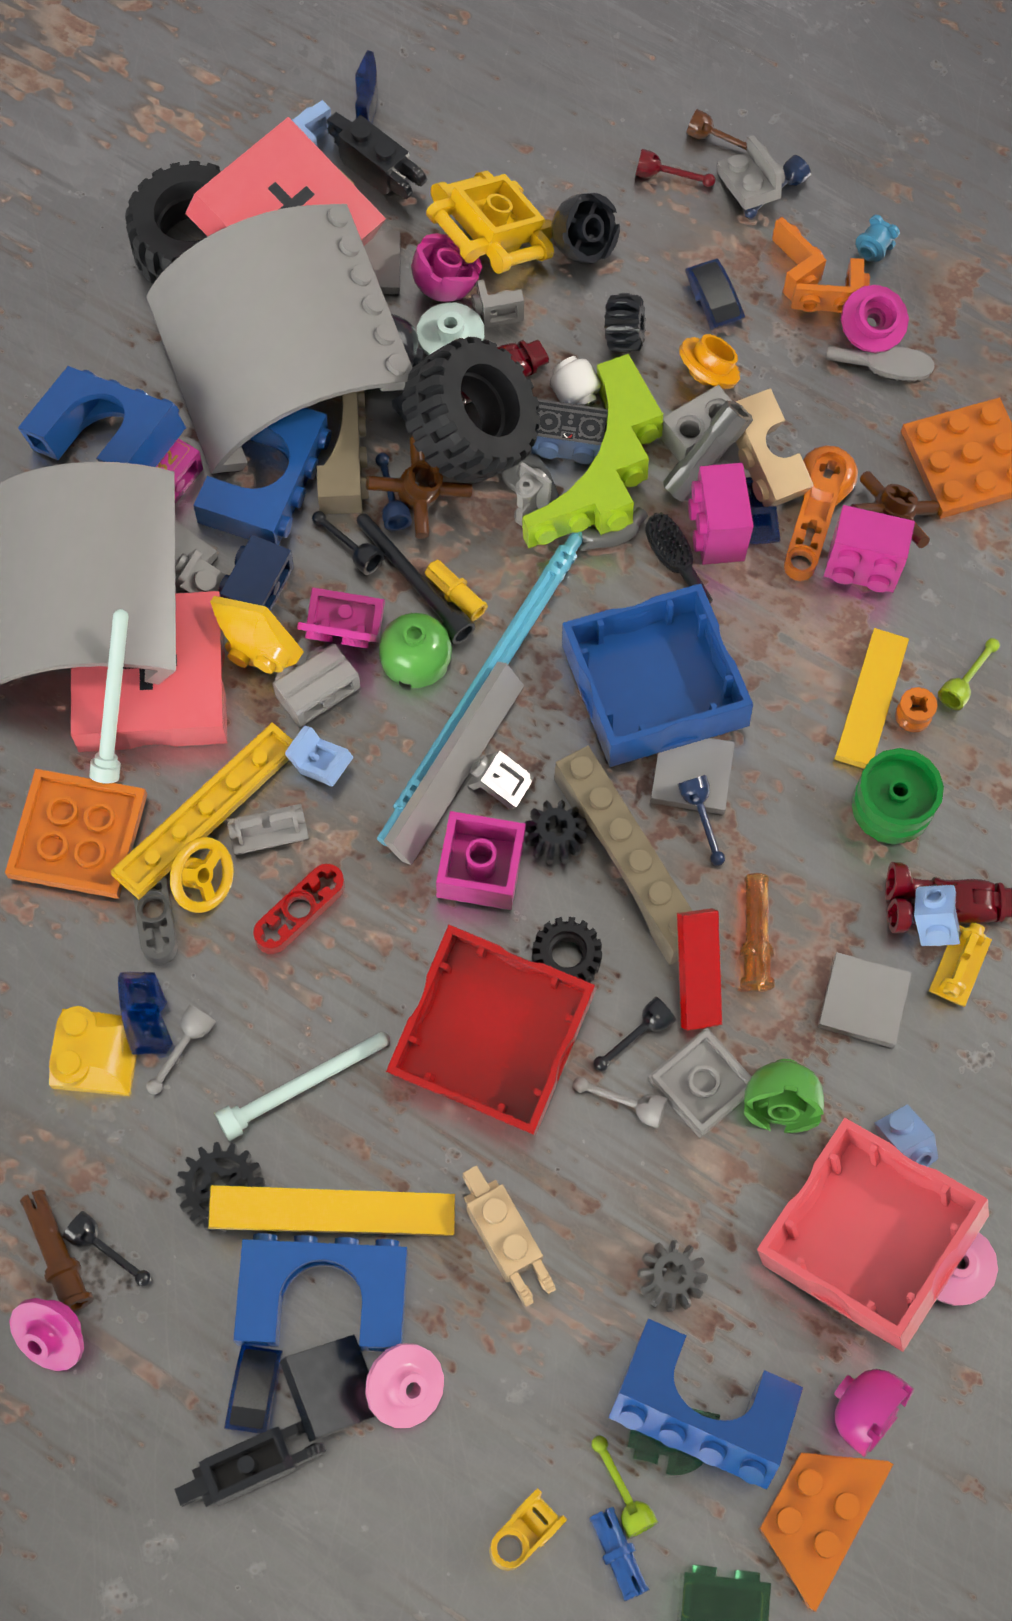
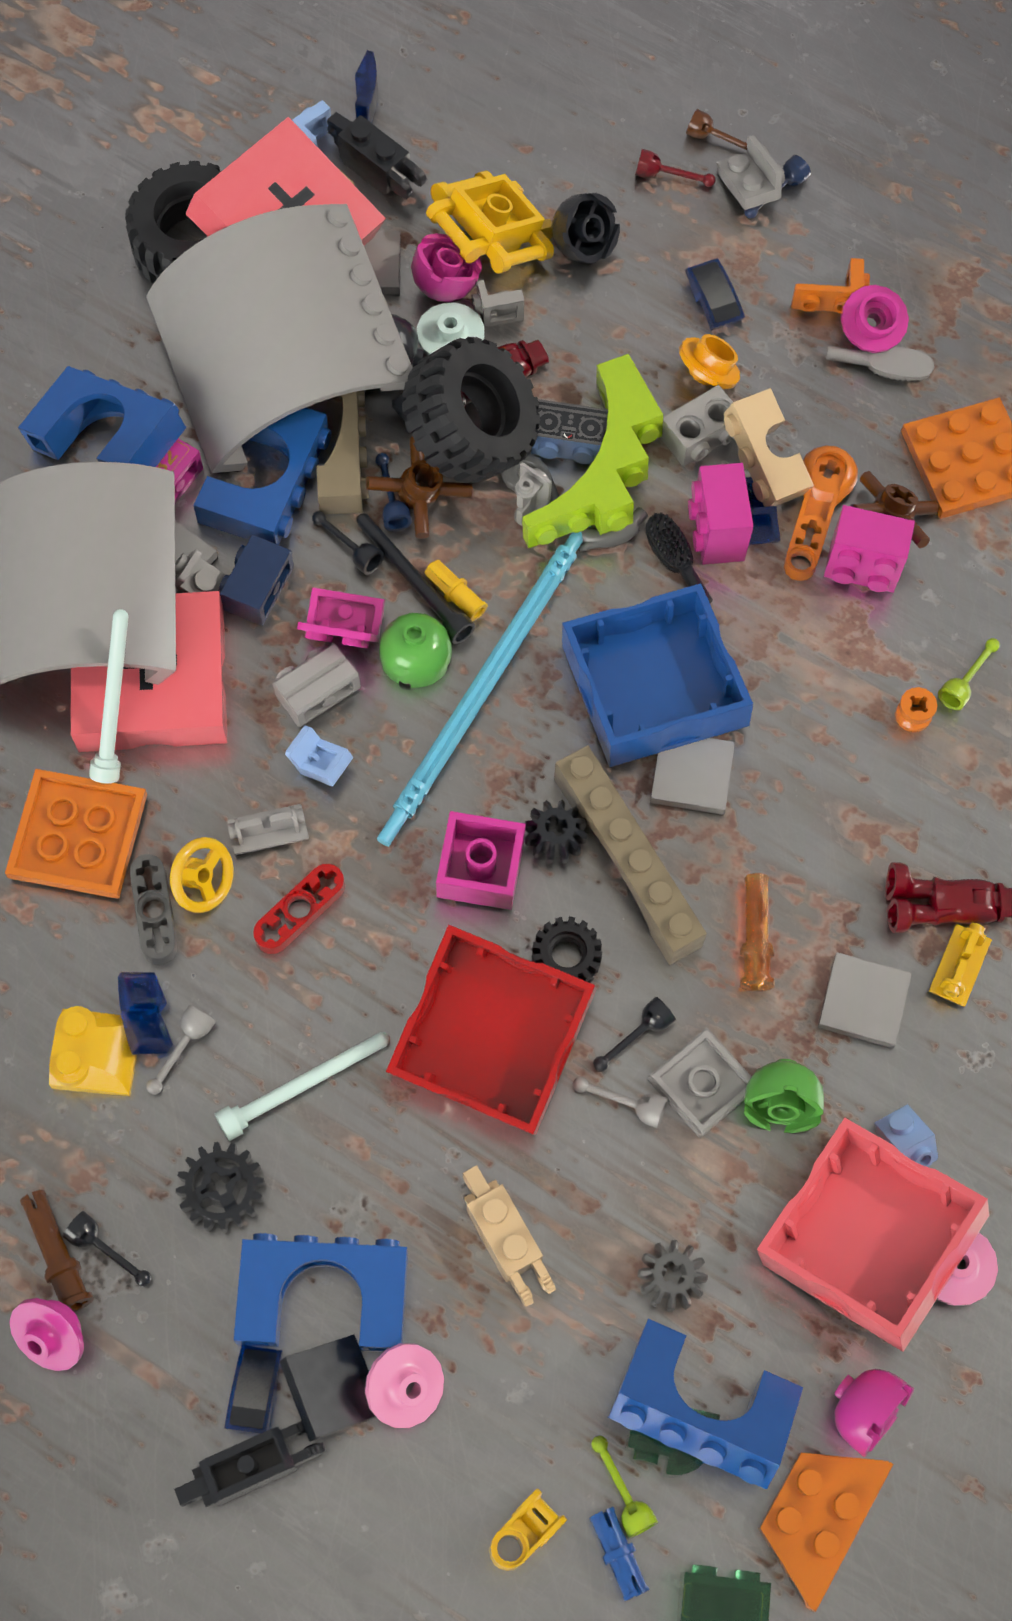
(203, 810): yellow tile -> none
(255, 636): yellow slope -> none
(331, 1211): yellow tile -> none
(453, 763): light grey tile -> none
(500, 778): bracket -> none
(575, 382): white head -> none
(625, 322): black gear -> none
(696, 793): dark blue hinge -> none
(699, 969): red tile -> none
(723, 431): dark grey axle -> none
(808, 258): orange bracket -> none
(871, 698): yellow tile -> none
(877, 239): dark azure brick -> none
(897, 796): green wheel -> none
(937, 915): light blue bracket -> none

